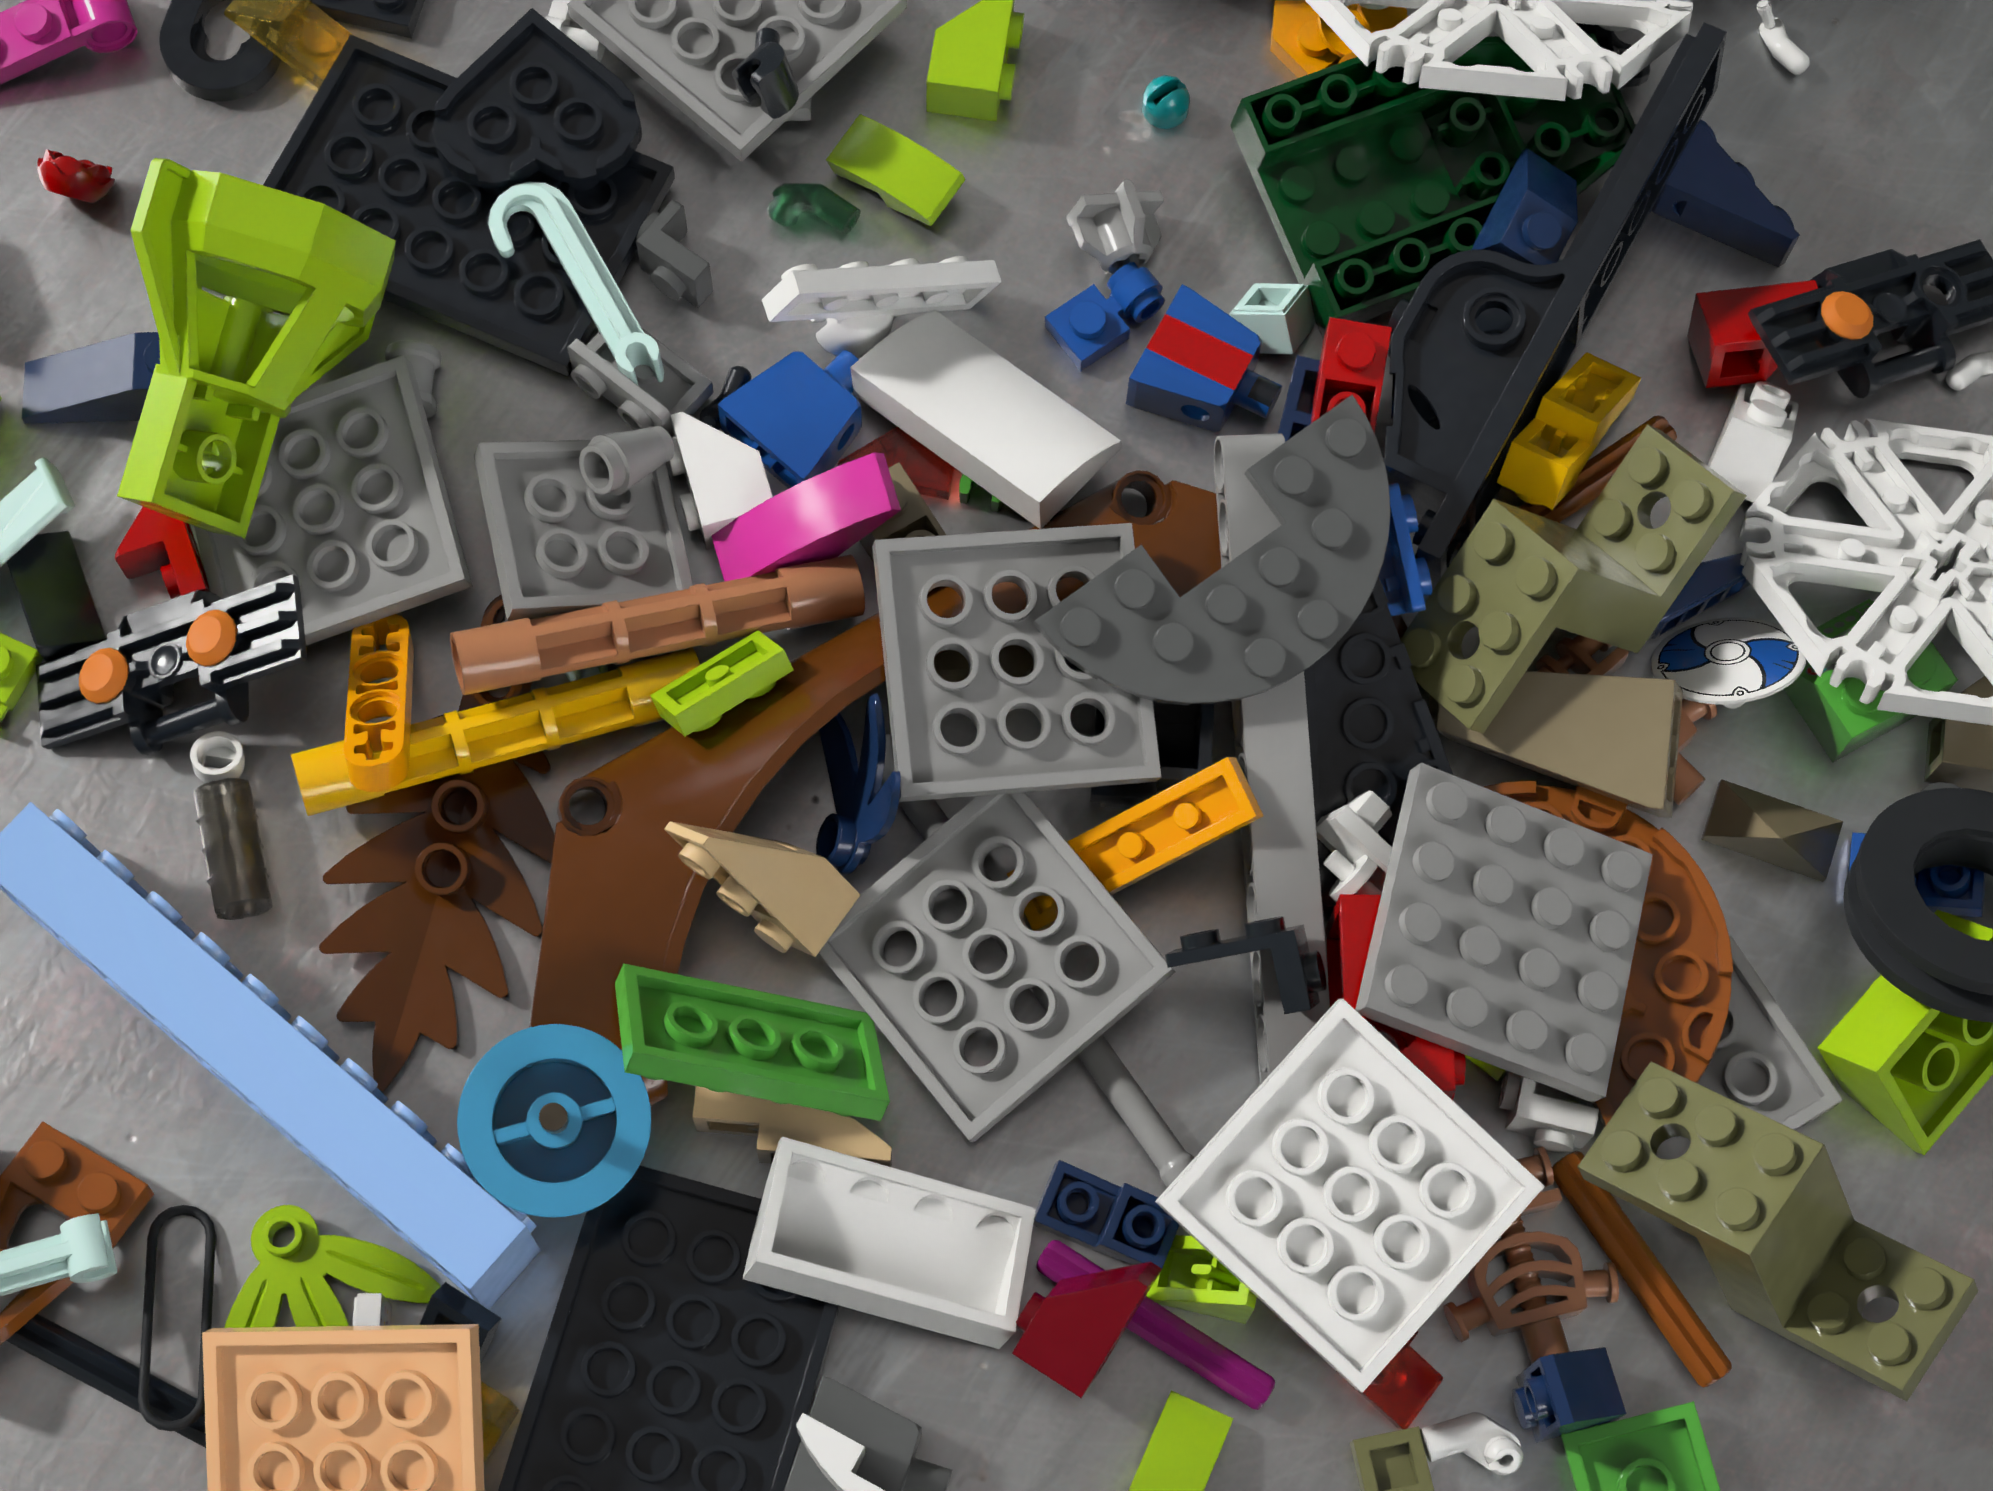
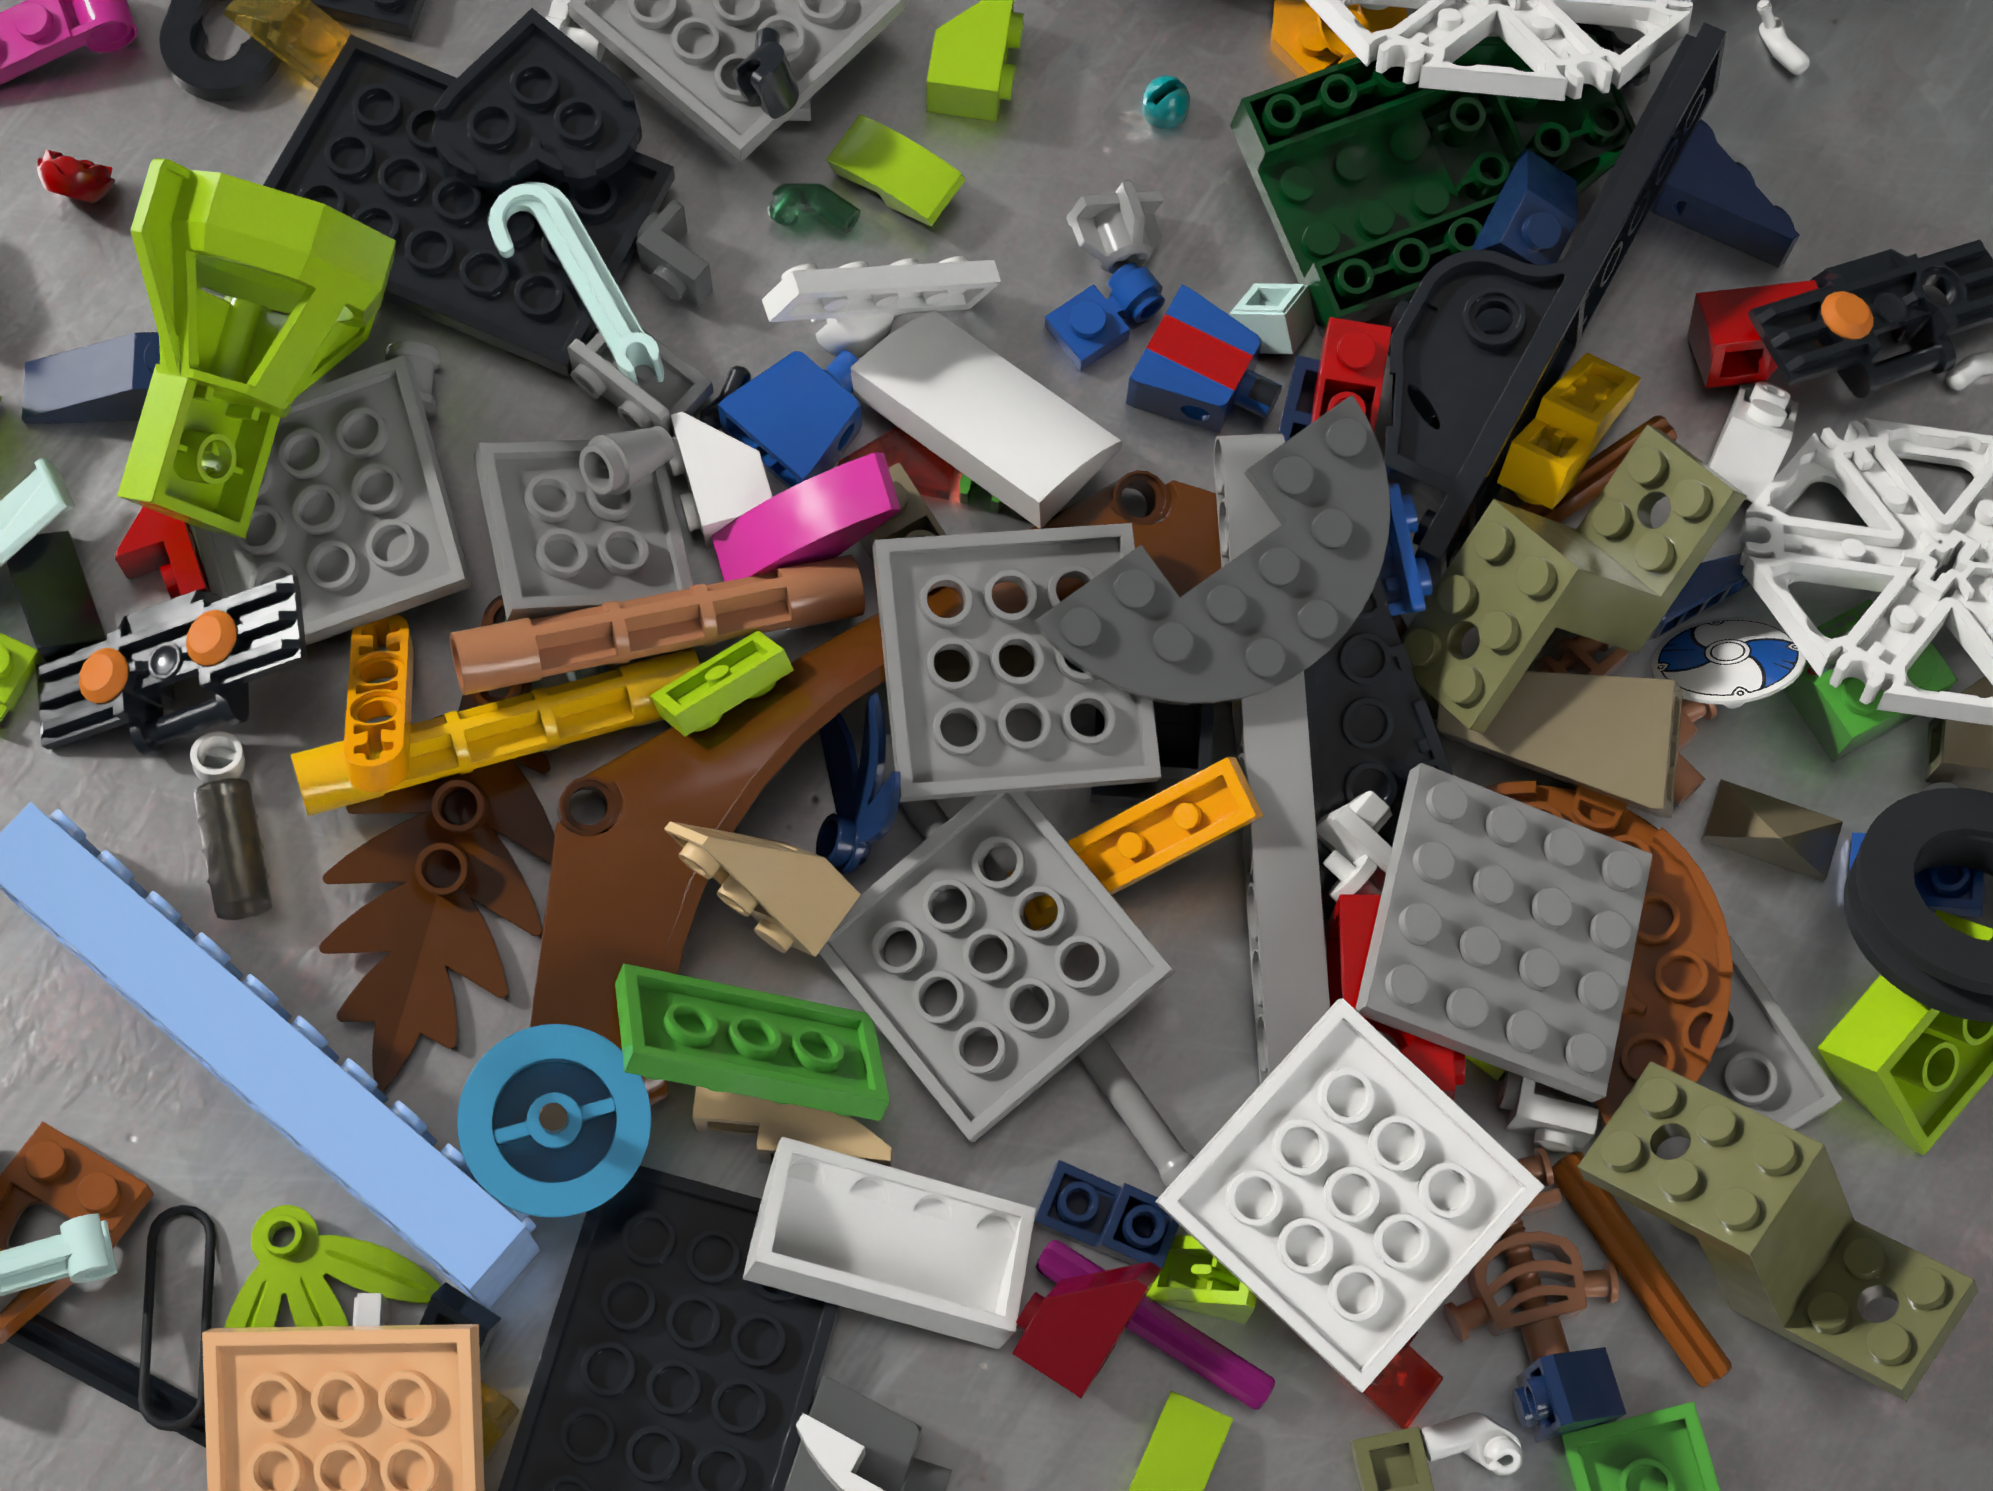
(1297, 970): black bracket -> none

